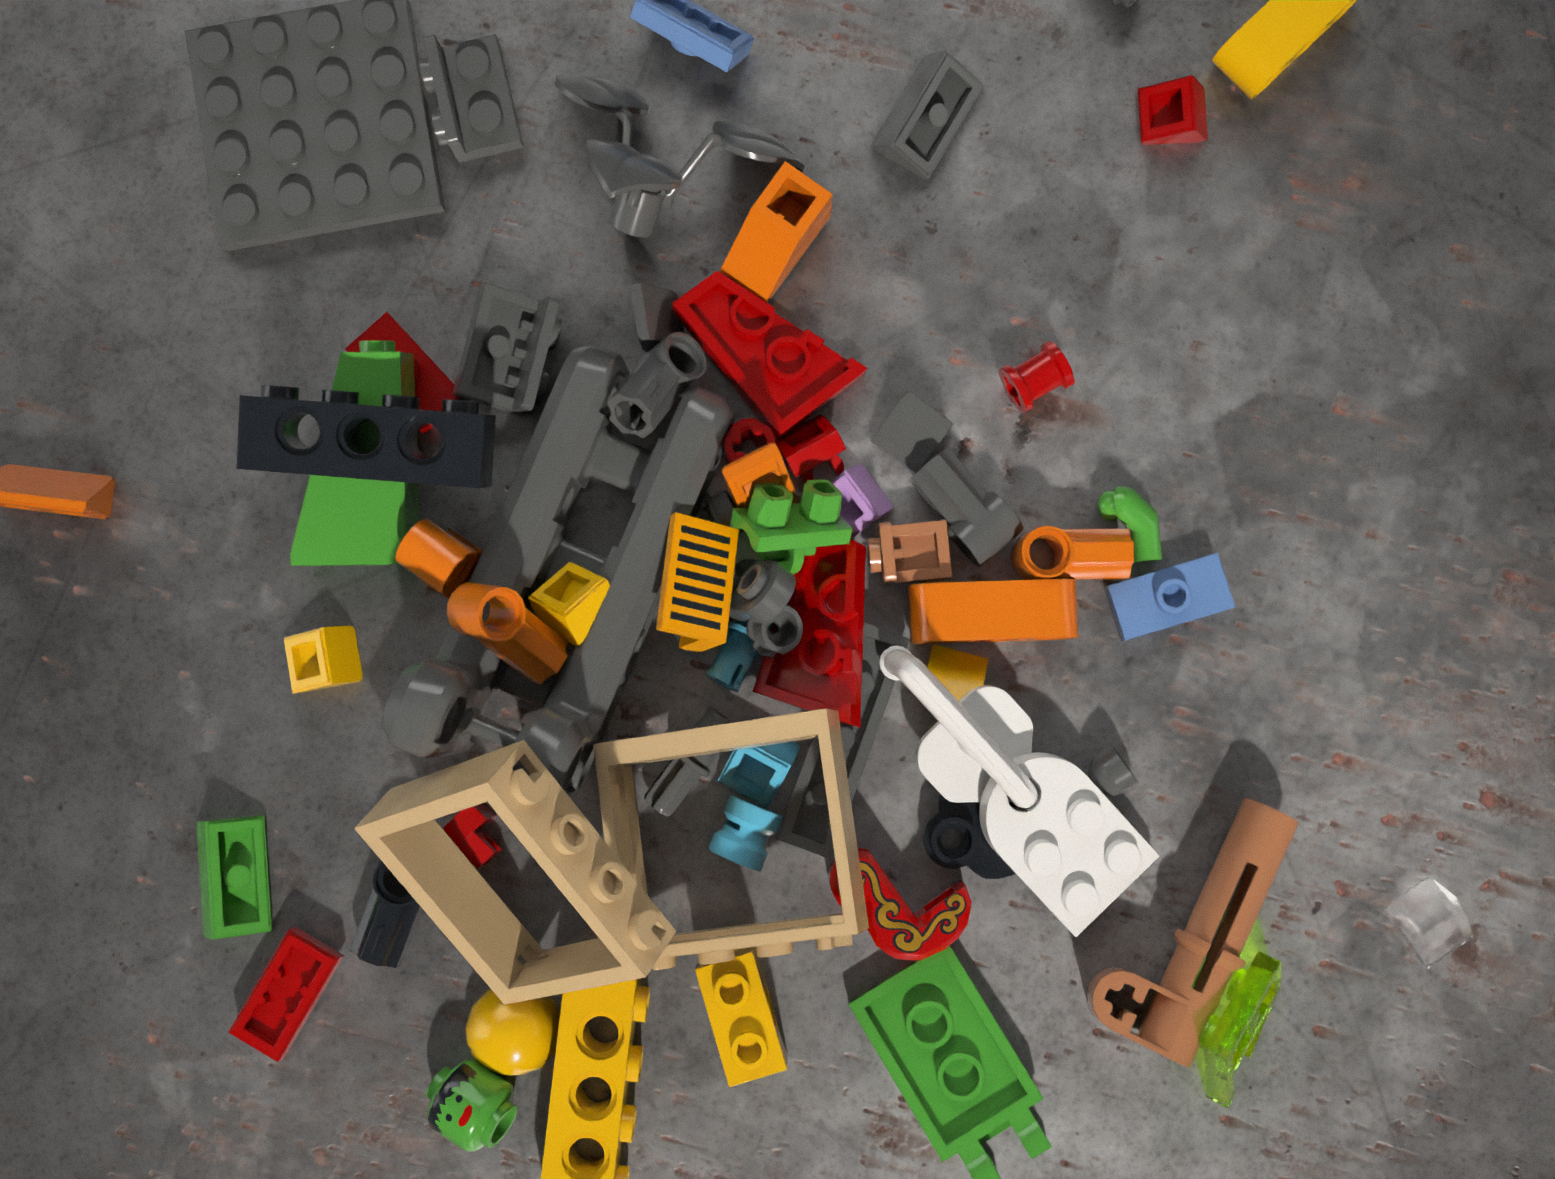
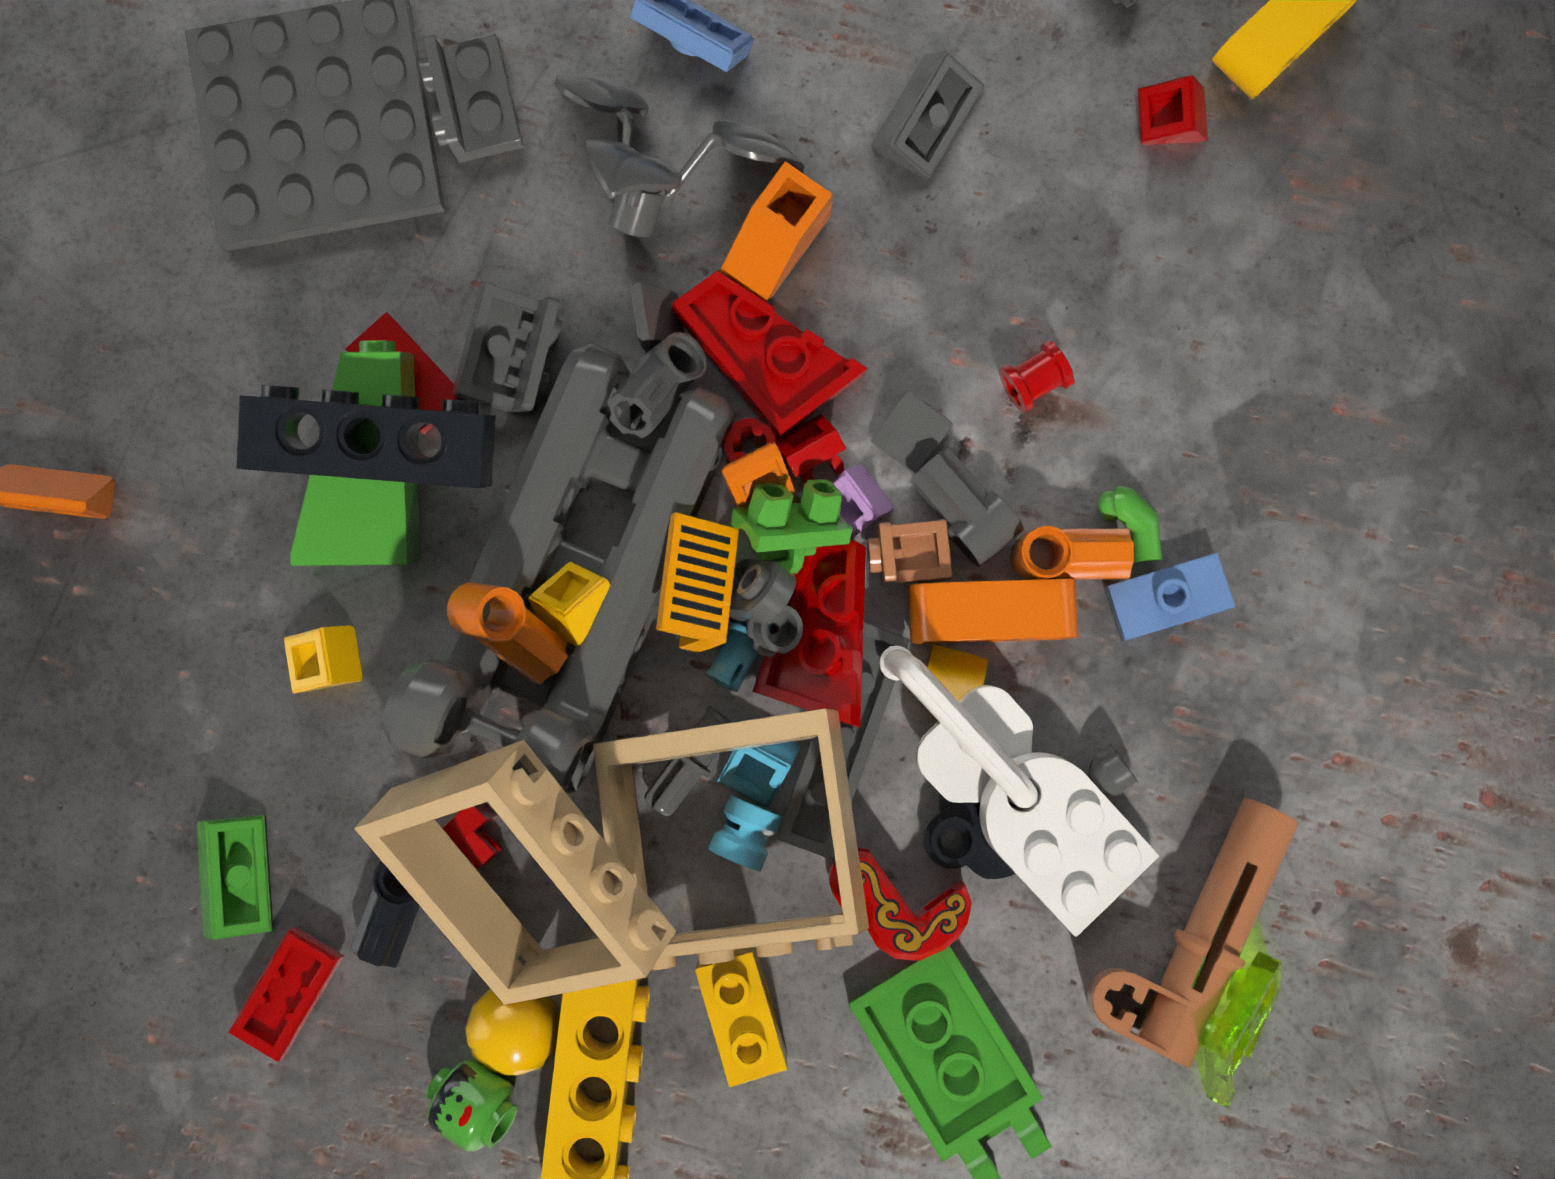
(438, 556): orange piece -> none
(718, 509): dark grey plate -> none
(1430, 921): clear slope -> none

